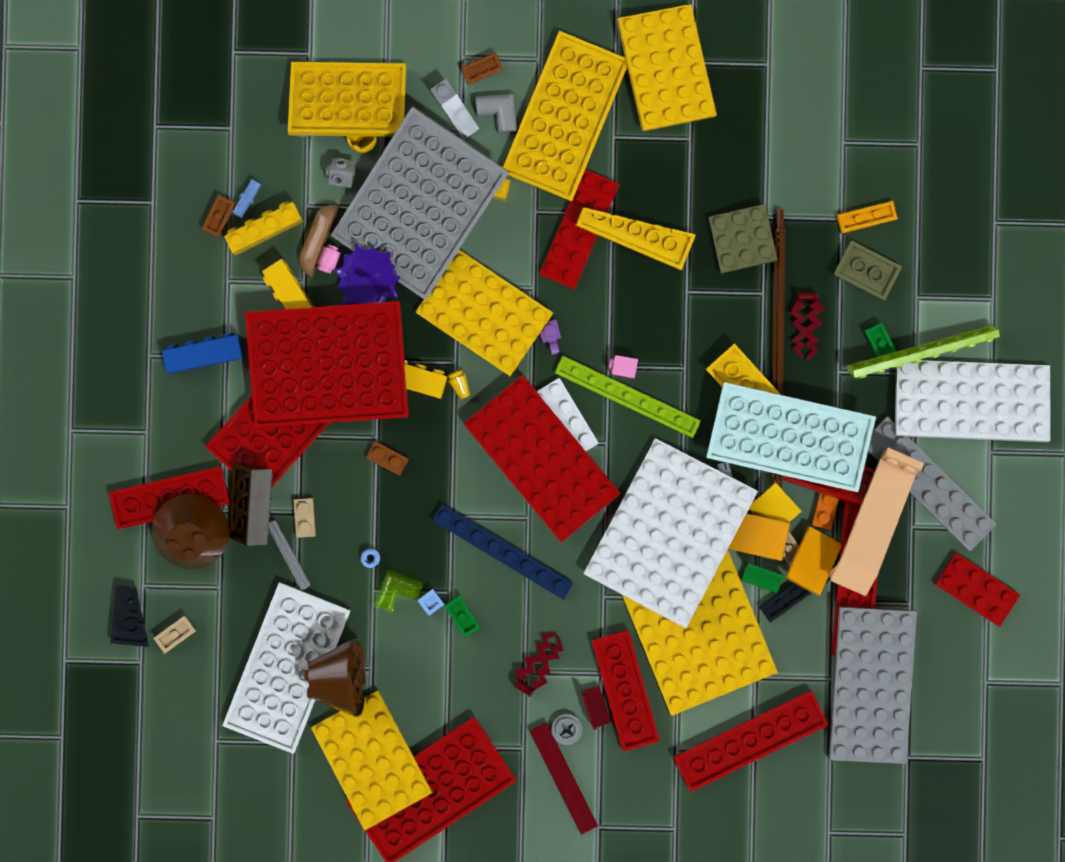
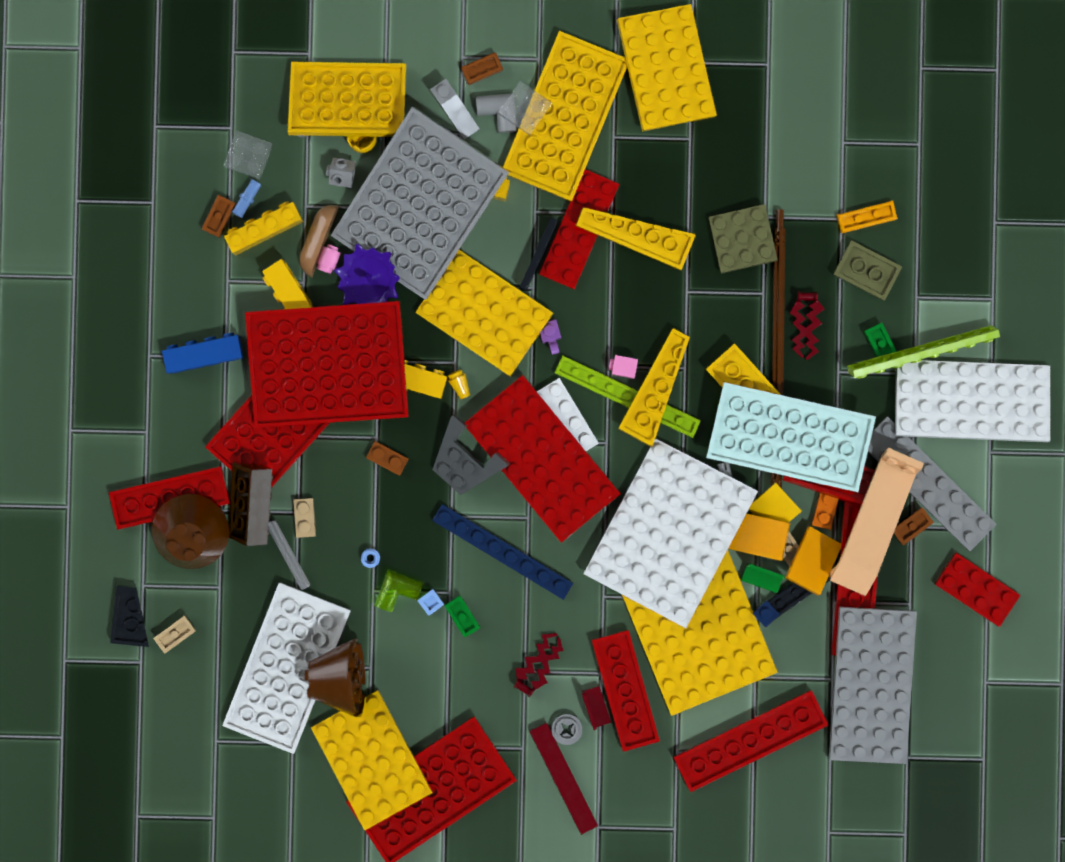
(248, 155): none -> clear plate
(458, 465): none -> dark grey wing
(524, 108): none -> clear plate
(538, 254): none -> black tile
(651, 400): none -> yellow wing
(765, 613): none -> dark blue plate
(912, 526): none -> dark orange plate

